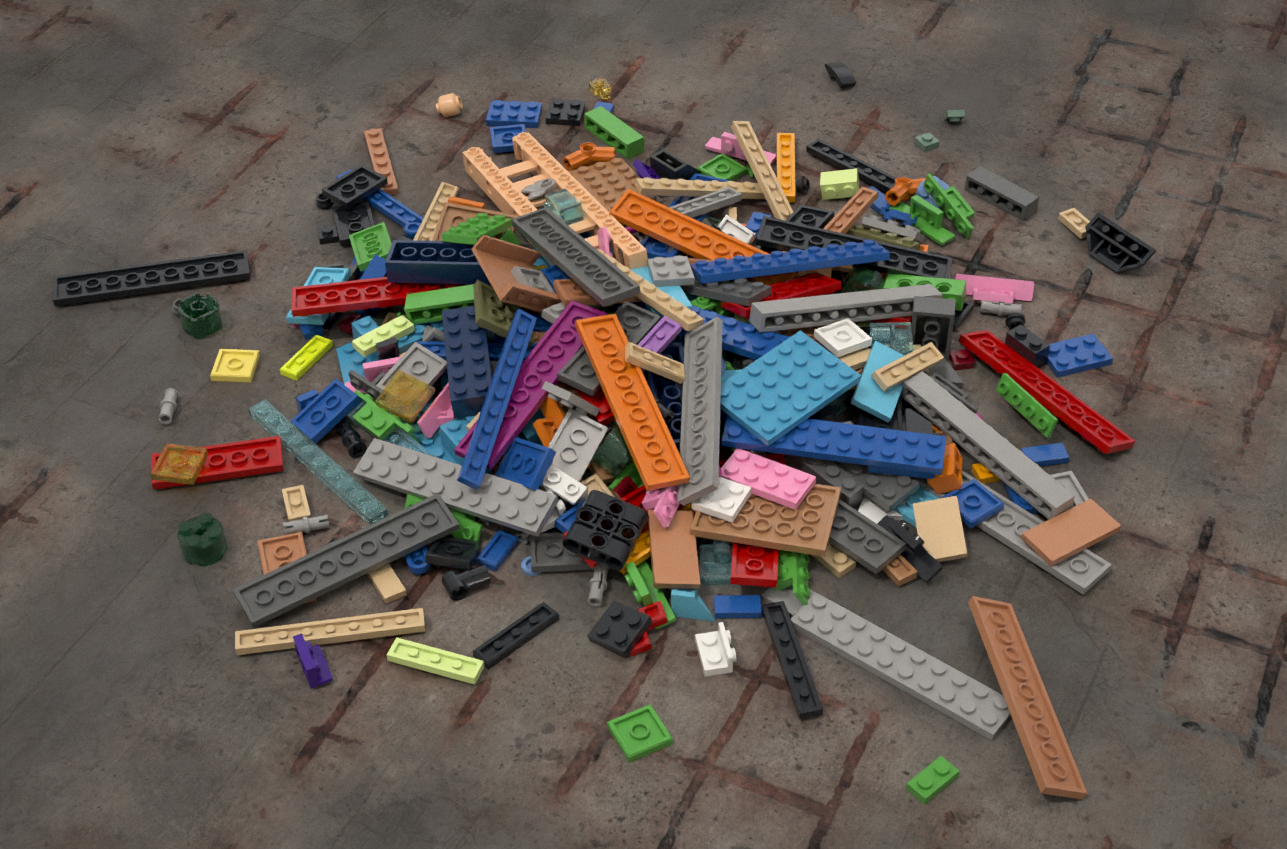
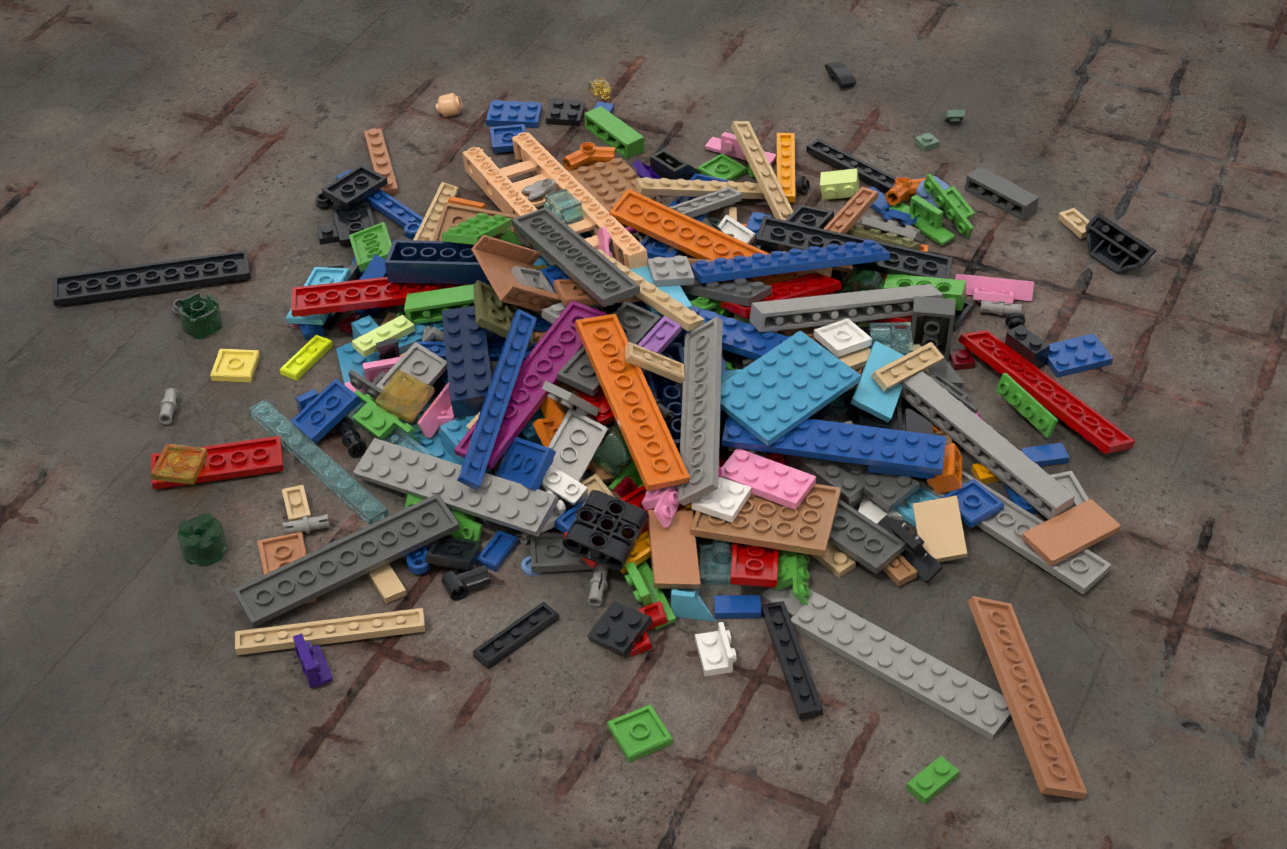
(435, 660): yellowish green plate -> none

